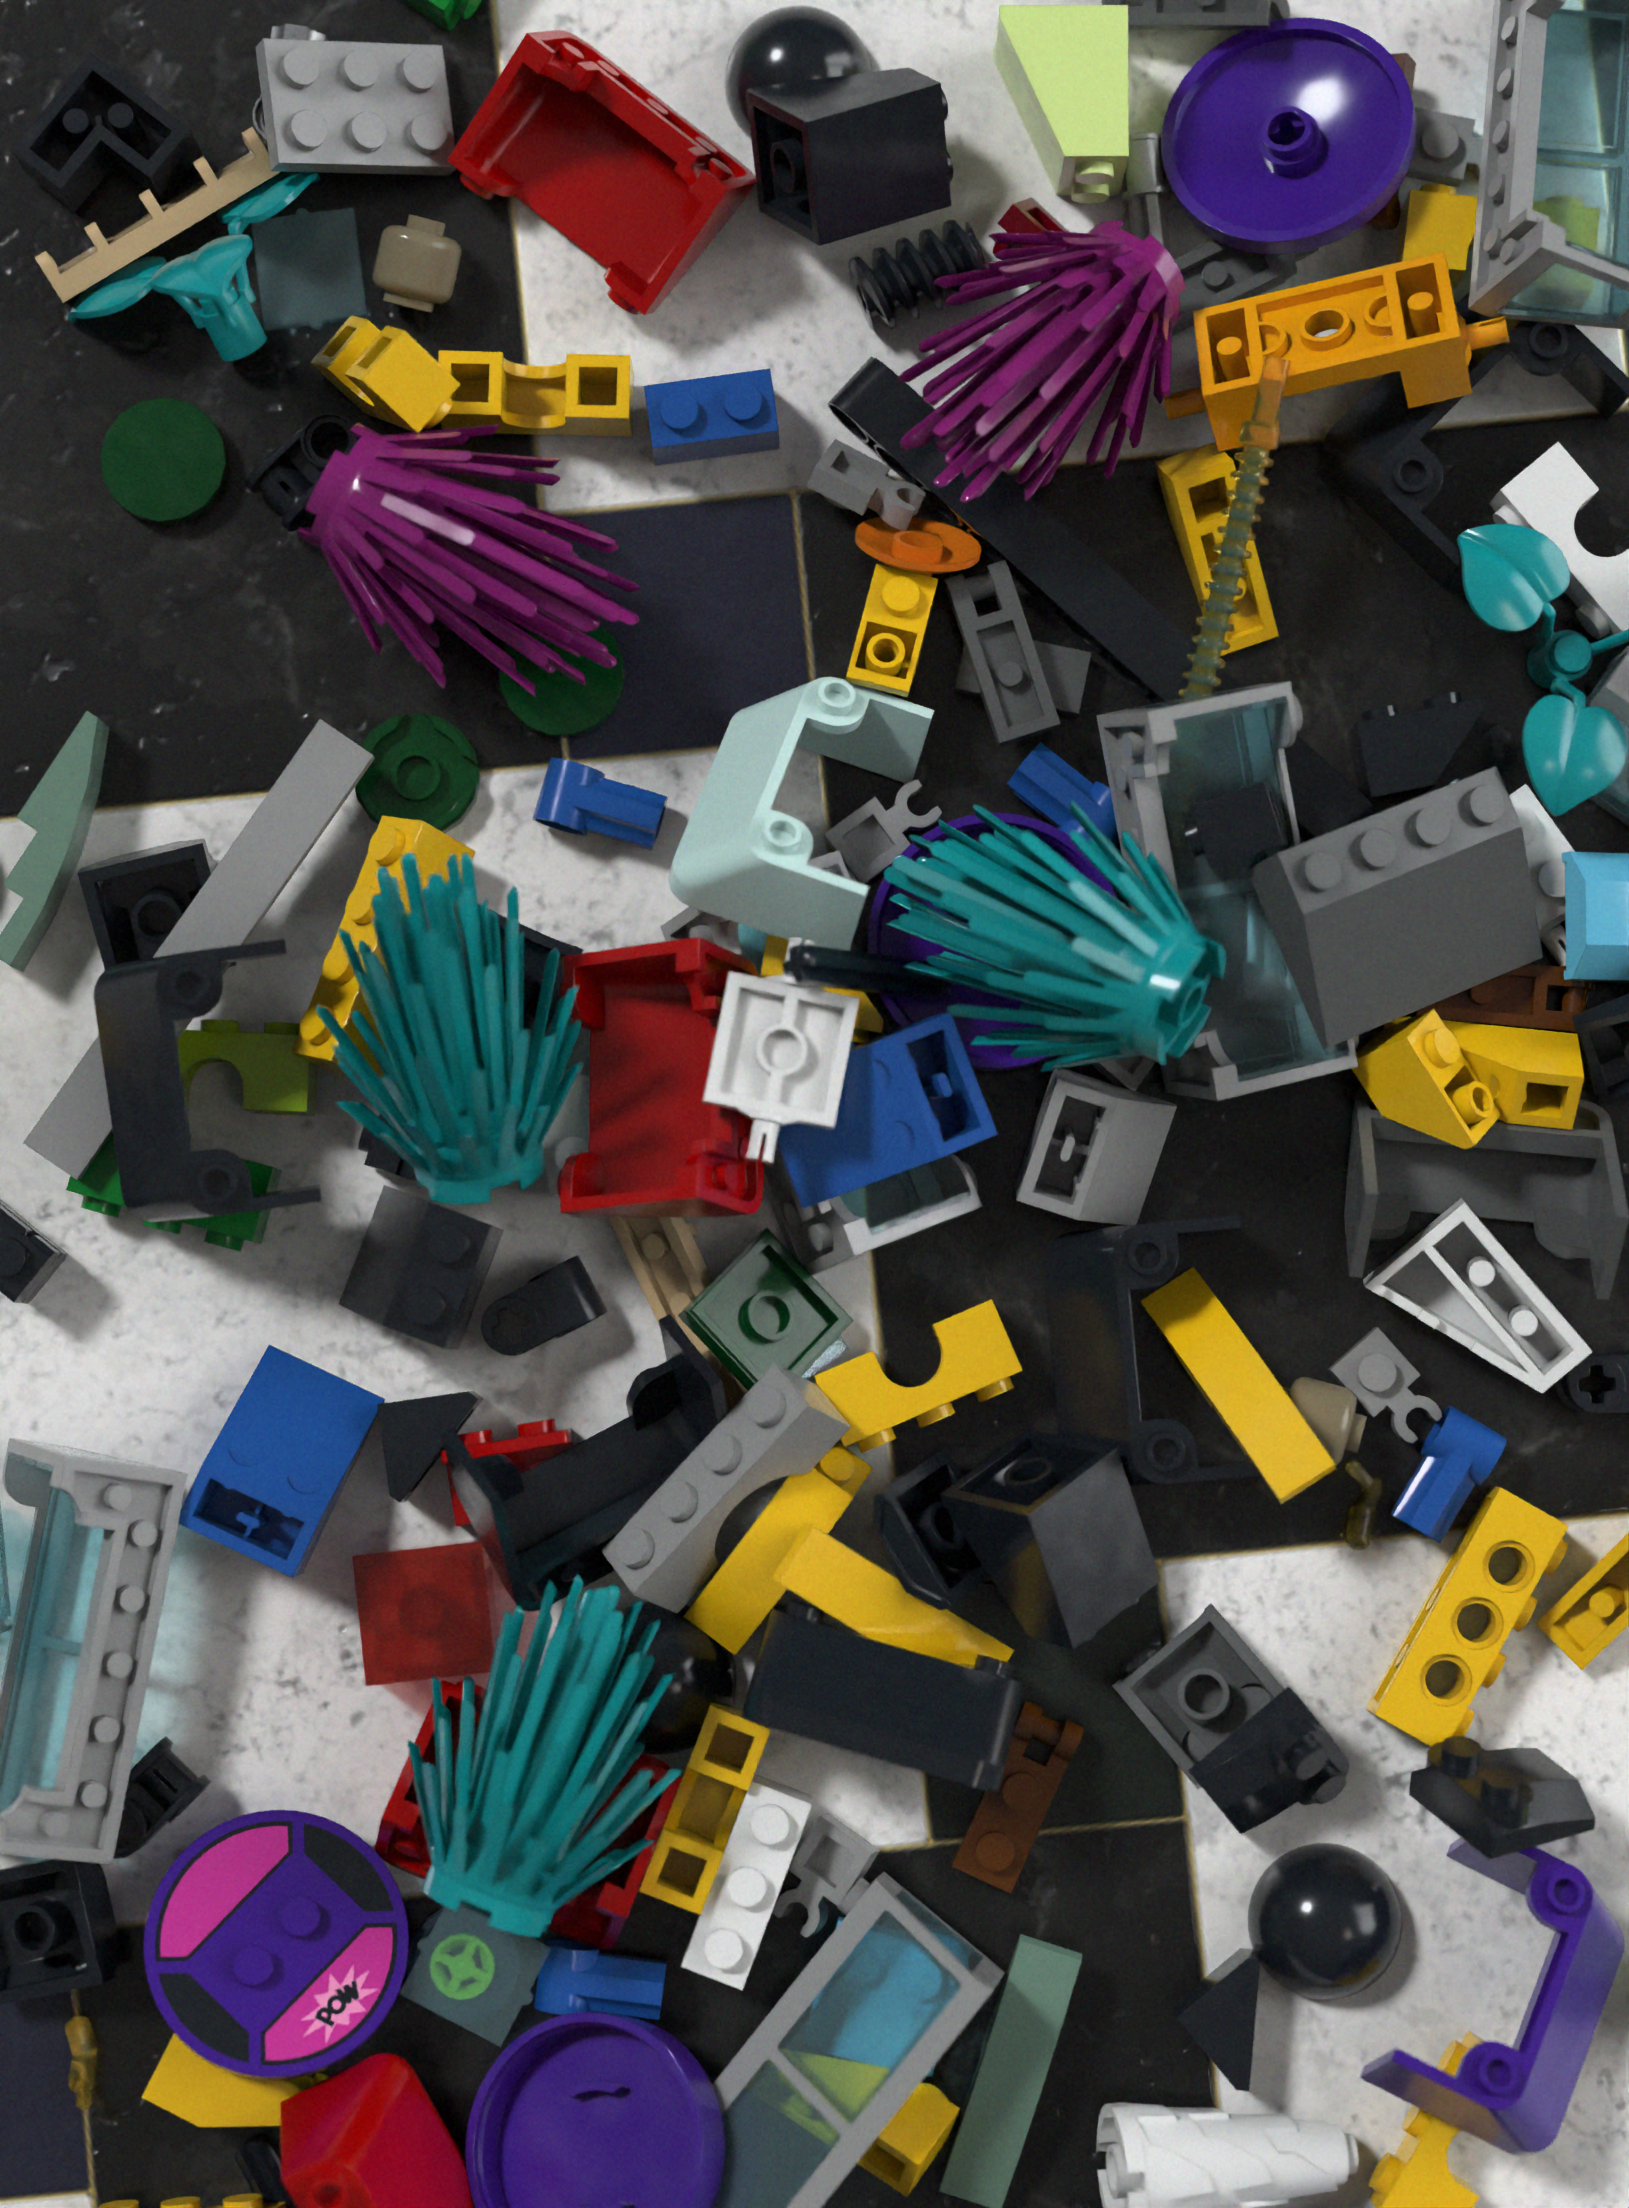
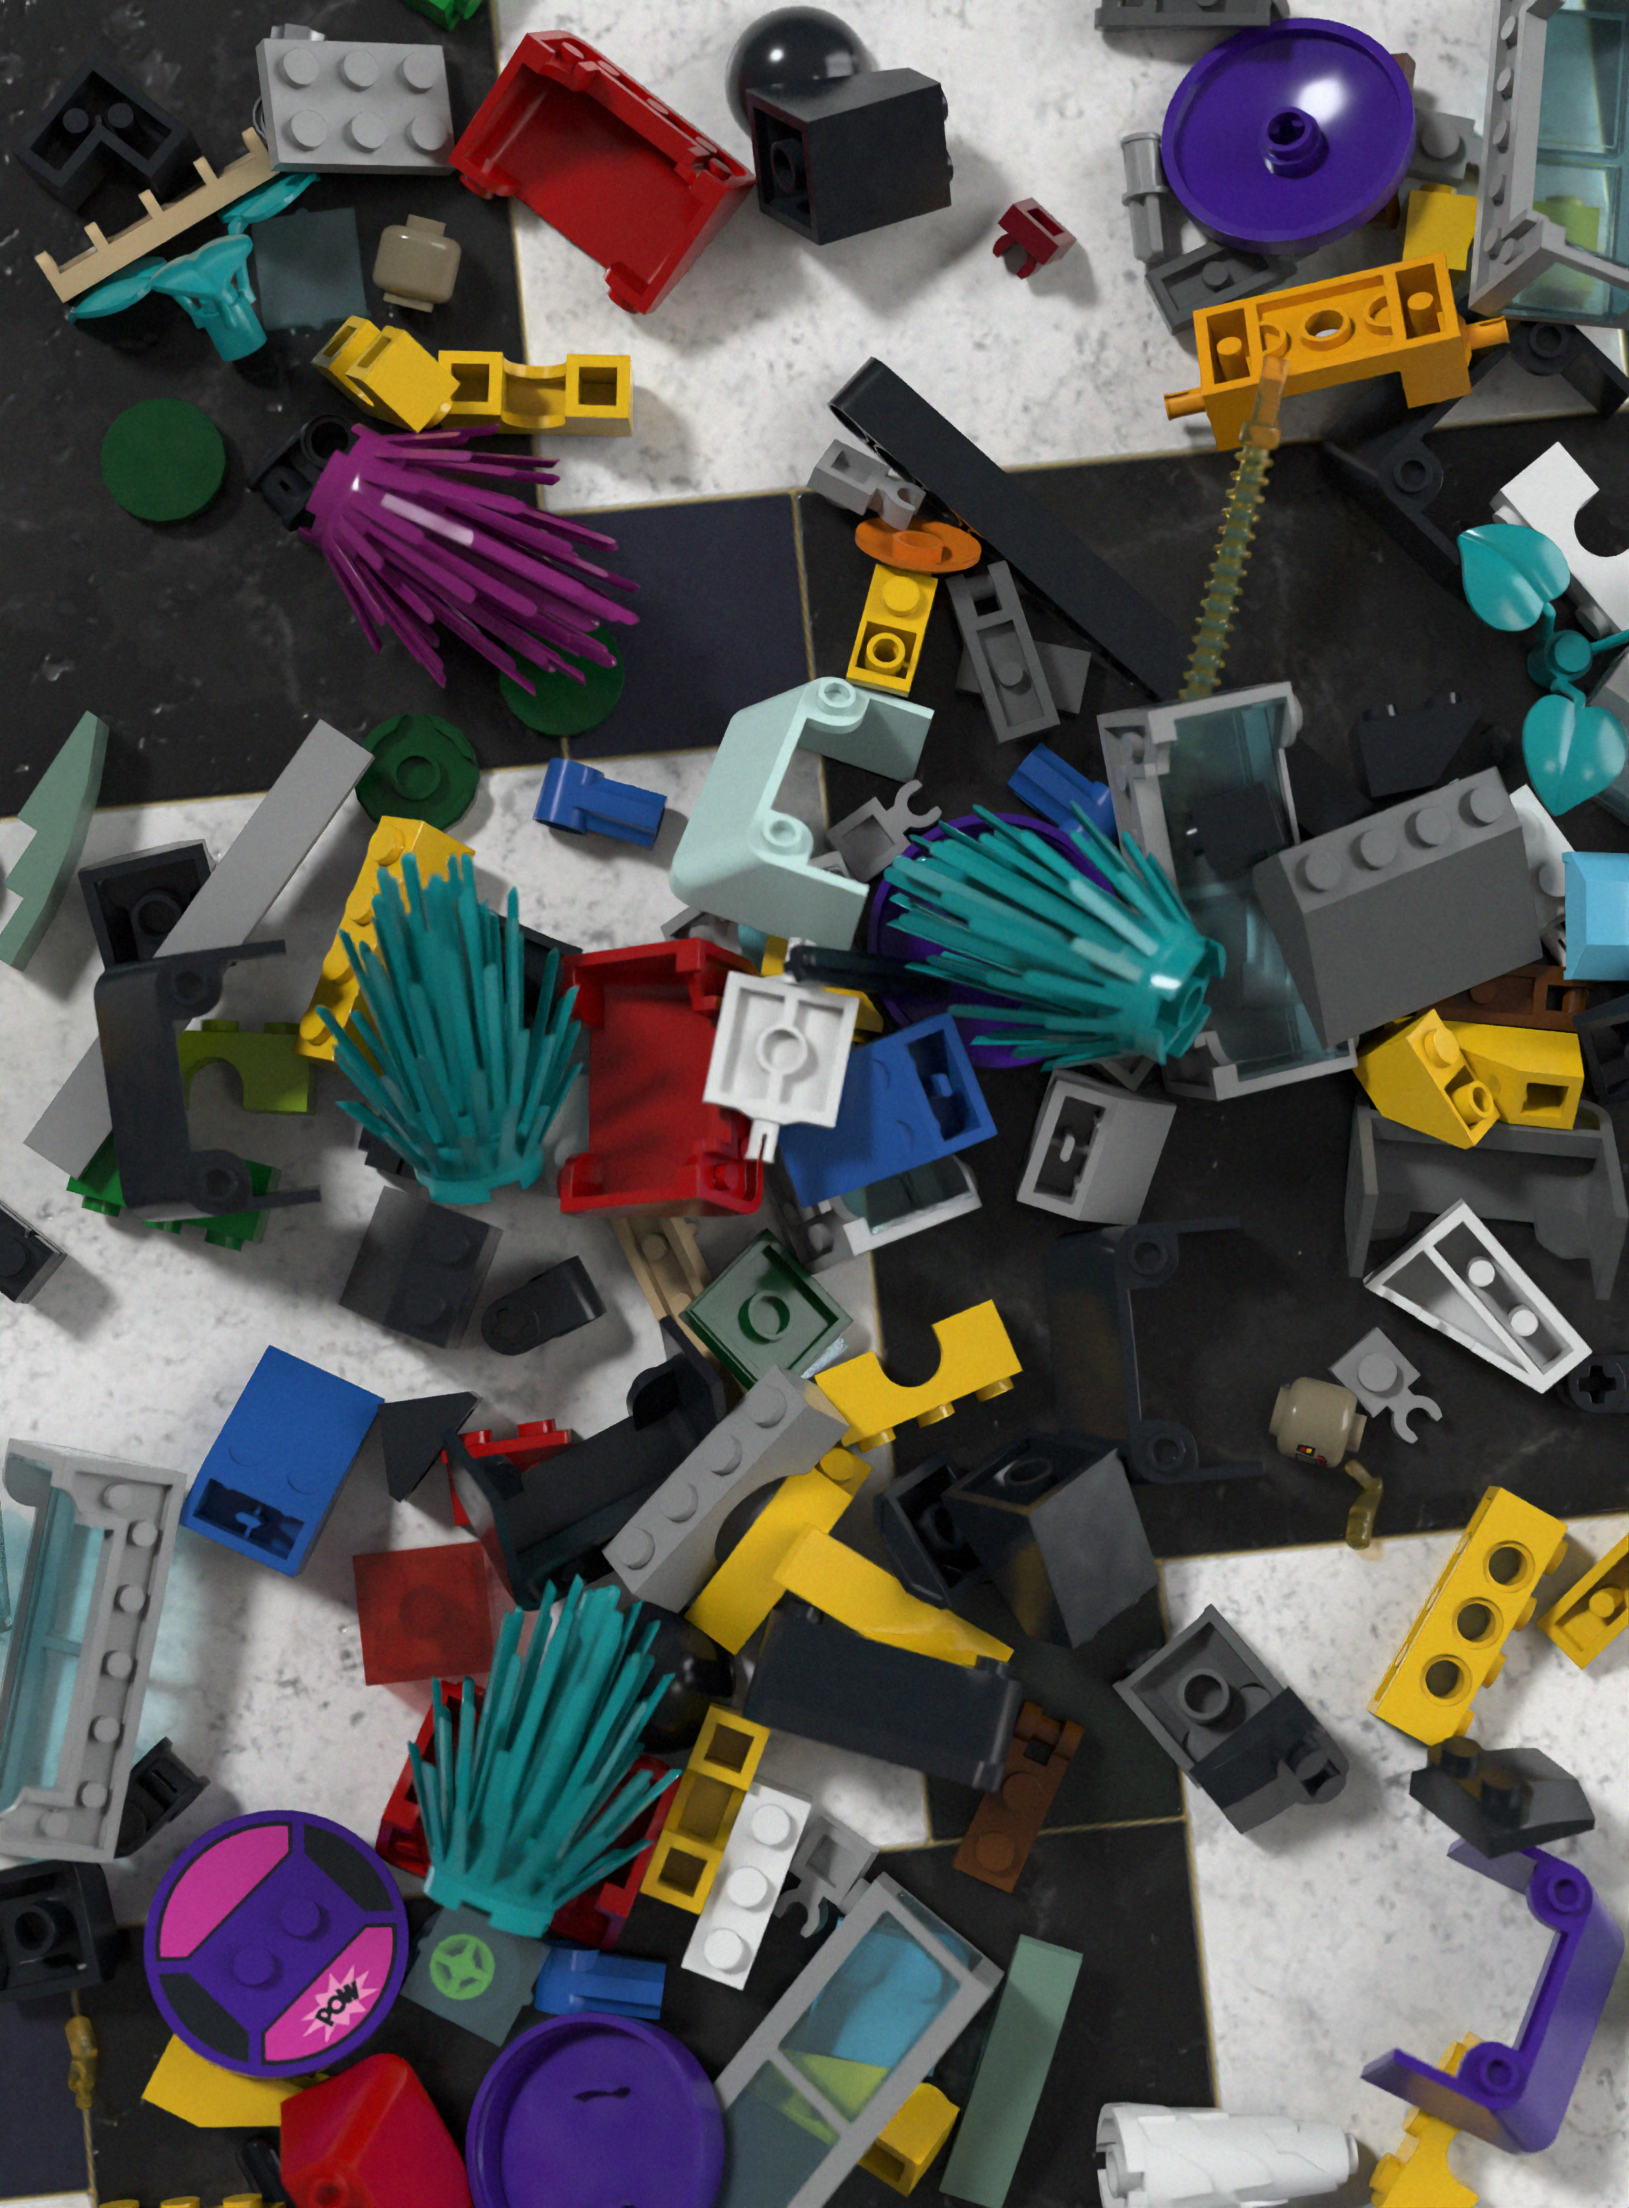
(712, 417): blue brick -> none
(912, 273): black piece -> none
(1070, 91): yellowish green slope -> none
(1098, 311): magenta plant -> none
(1194, 496): yellow slope -> none
(1223, 2015): black slope -> none
(1238, 1385): yellow slope -> none
(1325, 1921): black piece -> none
(1455, 1459): blue piece -> none

